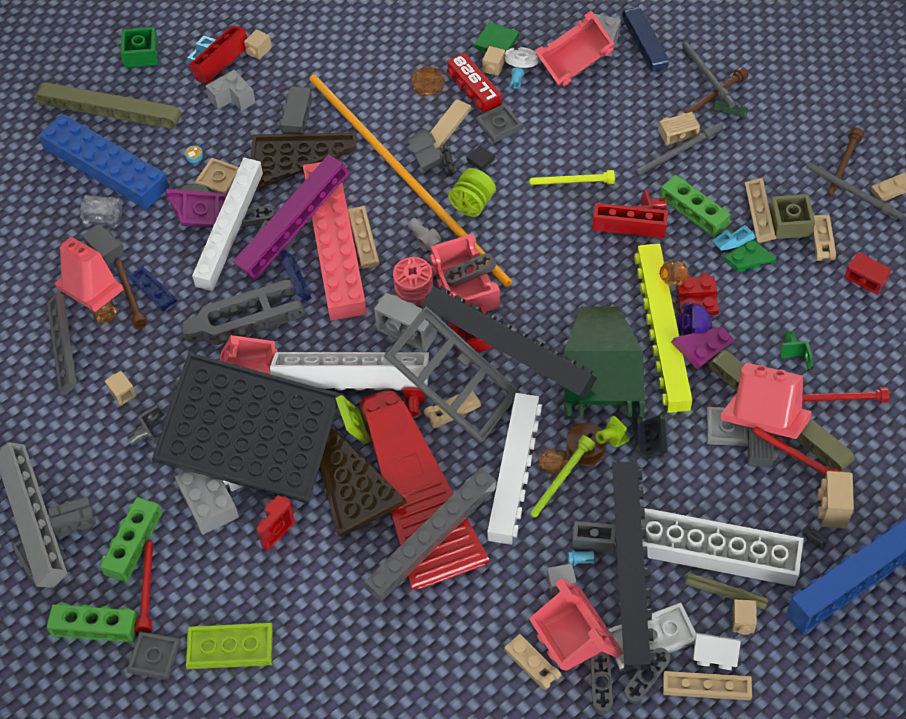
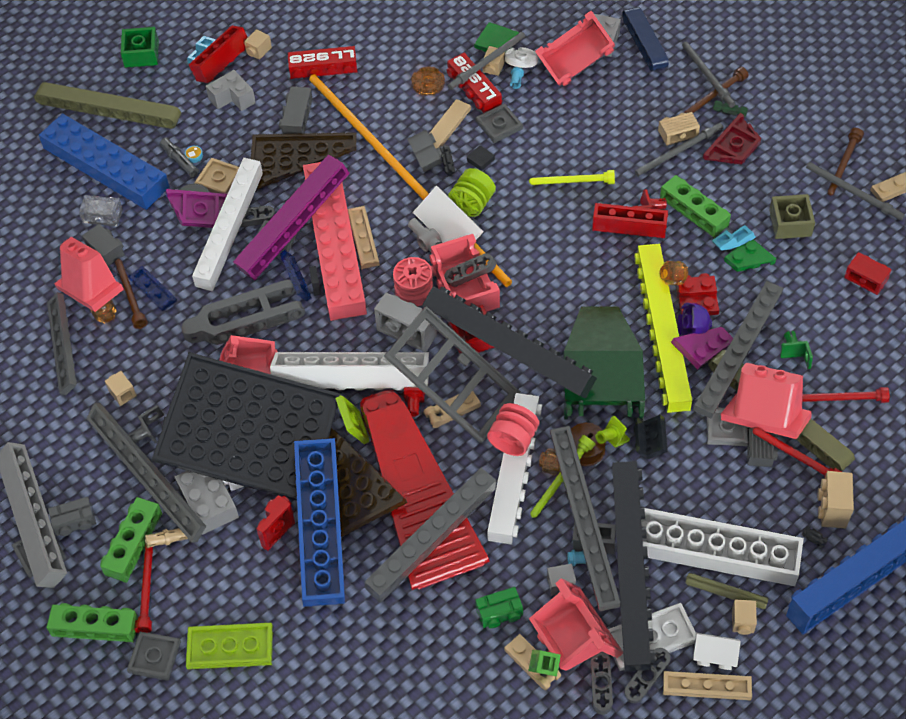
(146, 473): none -> dark grey plate
(164, 537): none -> tan pin
(175, 153): none -> dark grey pin
(315, 282): none -> black piece
(319, 523): none -> blue brick
(322, 62): none -> red brick
(446, 217): none -> white tile
(463, 76): none -> dark grey bar
(499, 608): none -> green brick
(513, 429): none -> coral wheel
(544, 662): none -> bright green brick
(585, 519): none -> dark grey plate
(734, 143): none -> dark red wing
(738, 350): none -> dark grey plate
(760, 210): tan plate -> none
(823, 238): tan plate -> none

